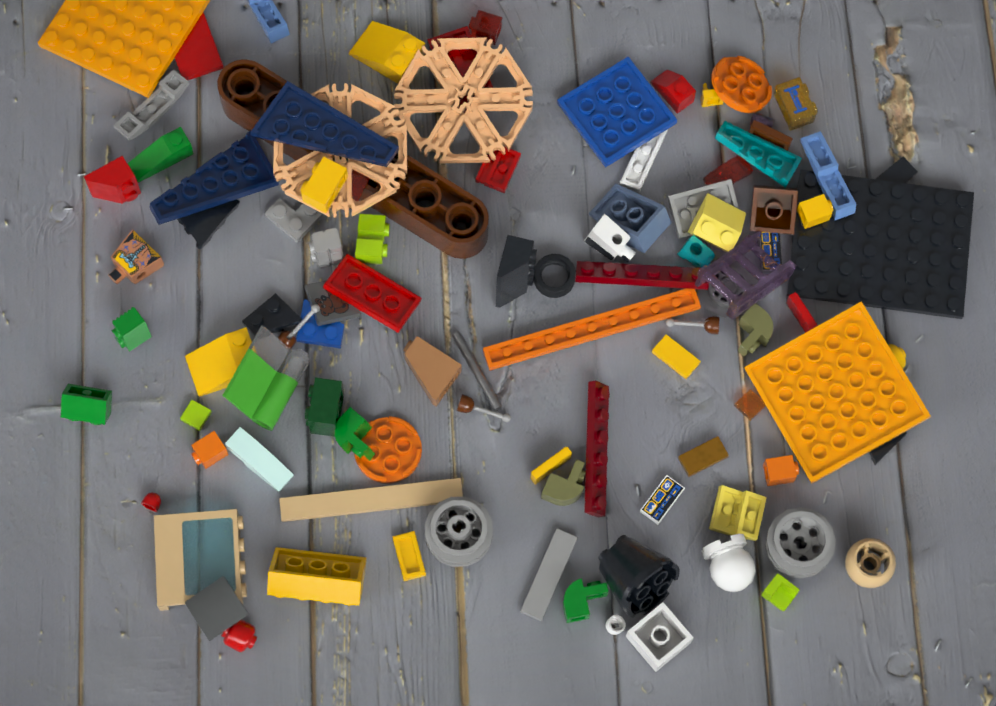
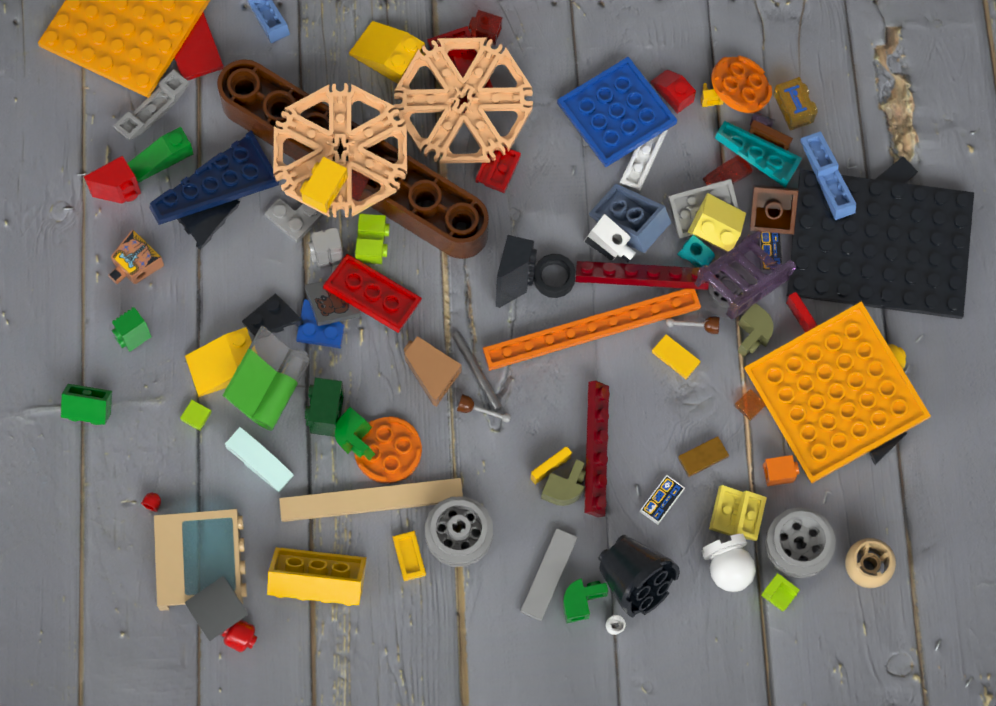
(208, 450): orange brick -> none
(289, 337): hinge -> none
(311, 124): dark blue wing -> none
(659, 637): white brick -> none
(815, 211): yellow brick -> none

